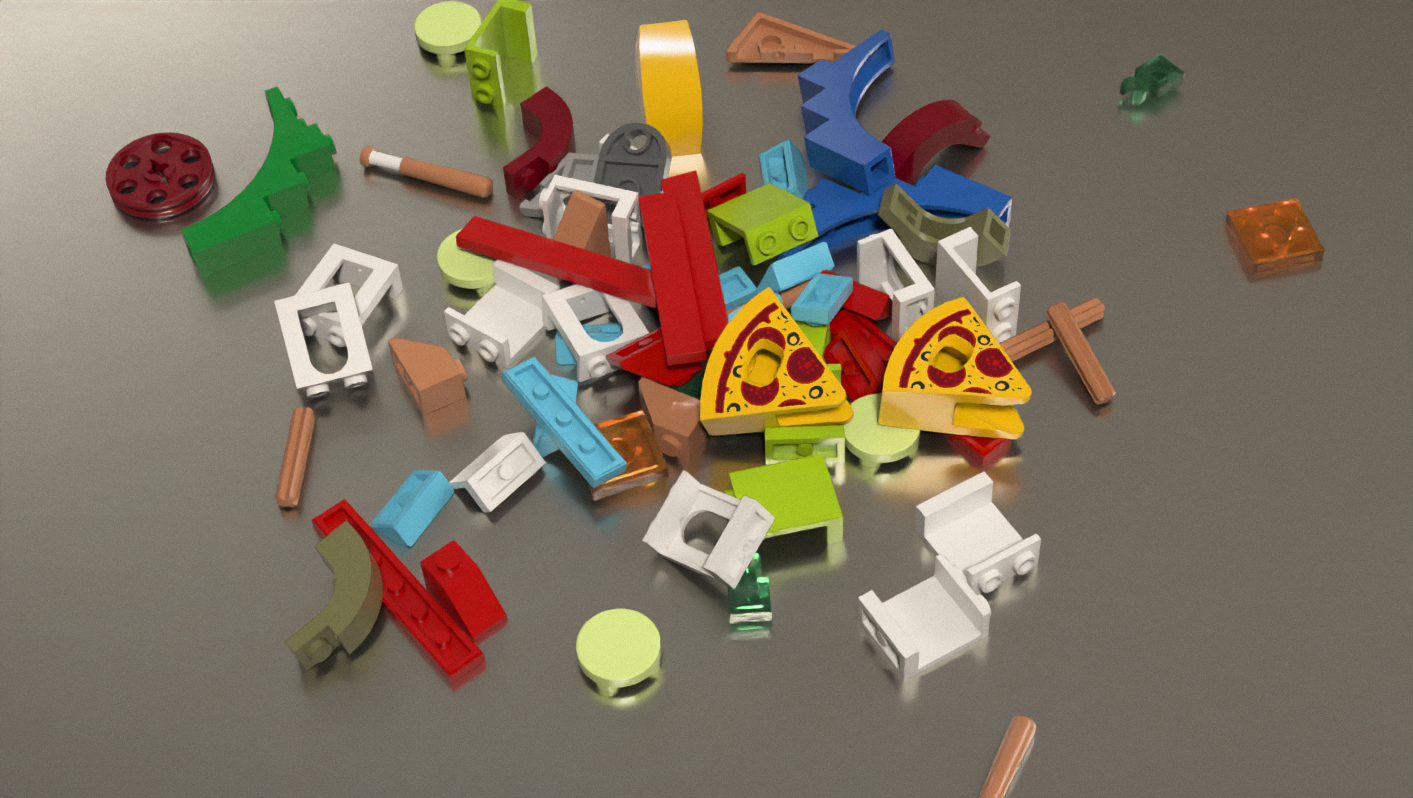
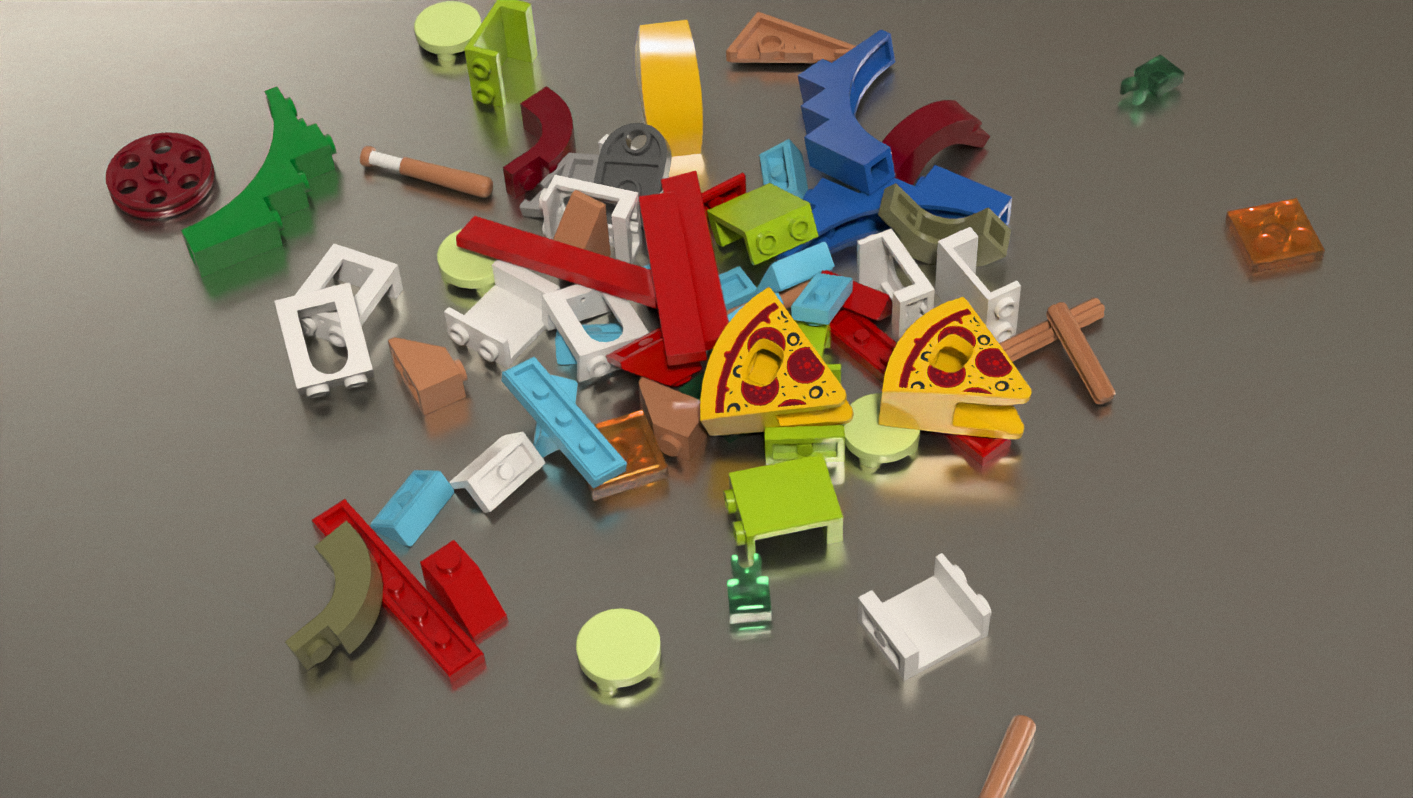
(295, 457): nougat axle -> none
(736, 545): white panel -> none
(860, 364): red slope -> none
(975, 534): white panel -> none

